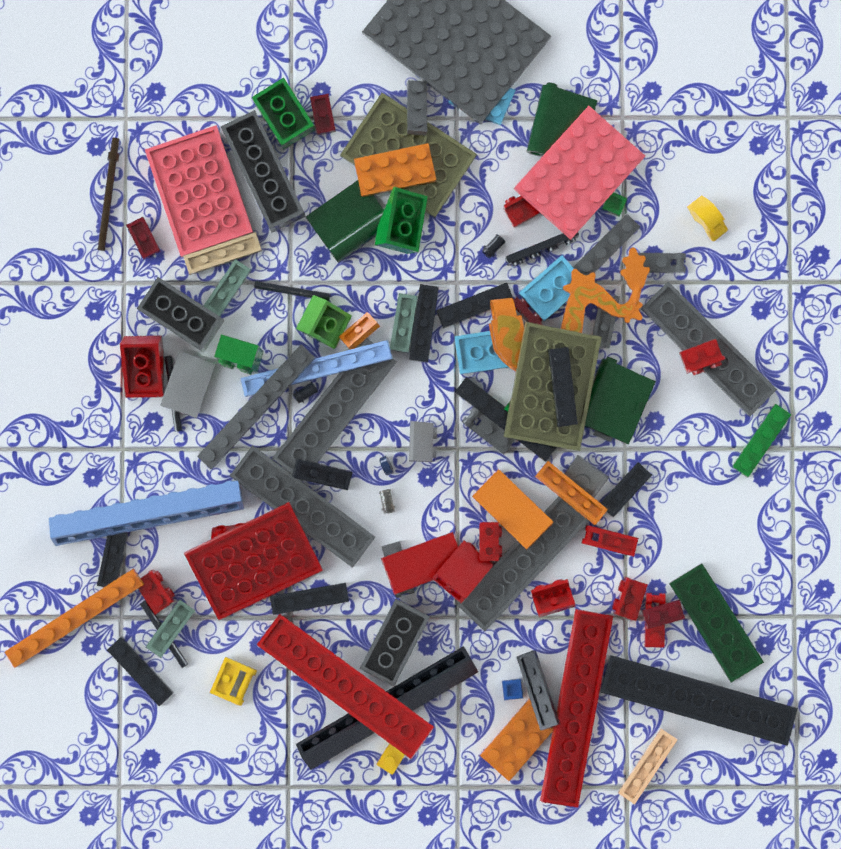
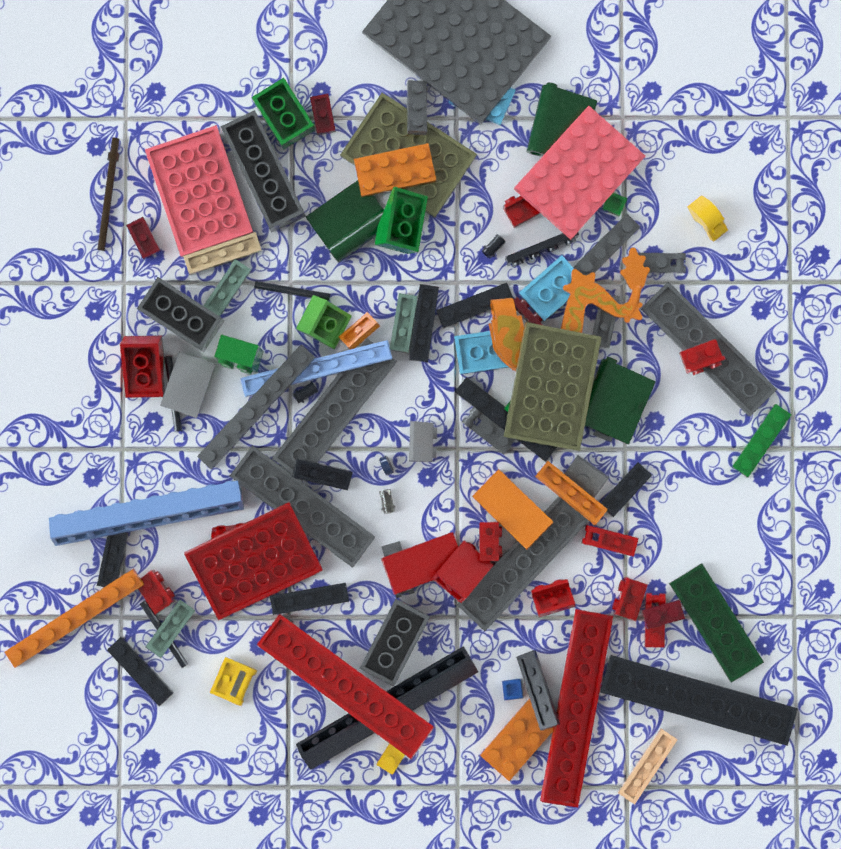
(562, 386): black plate -> none

